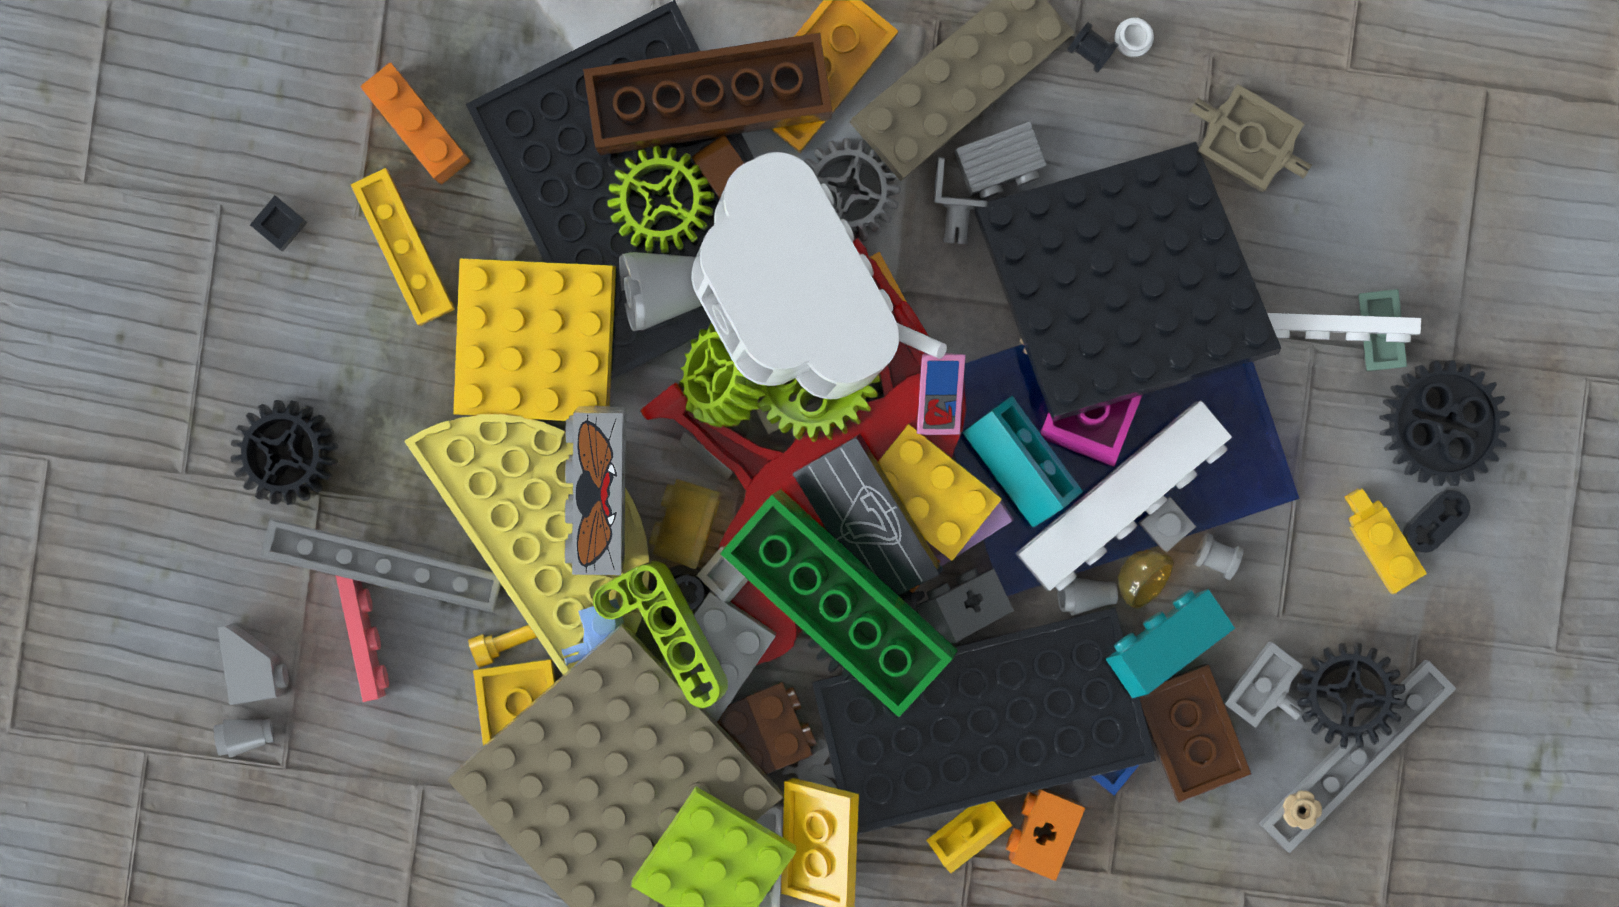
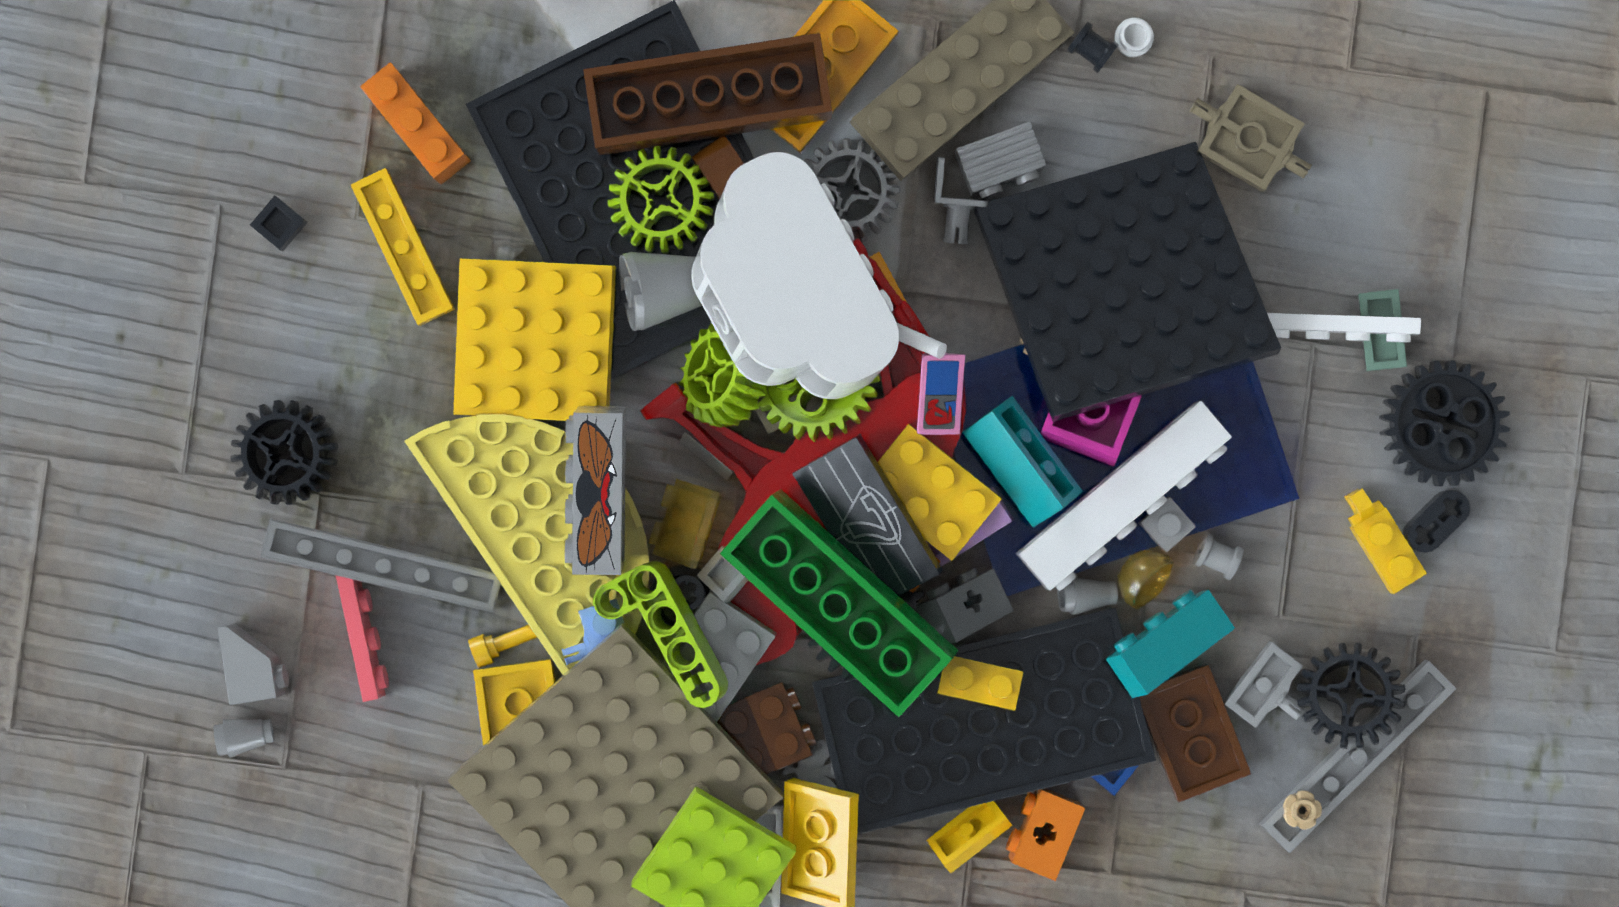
(981, 683): none -> yellow plate

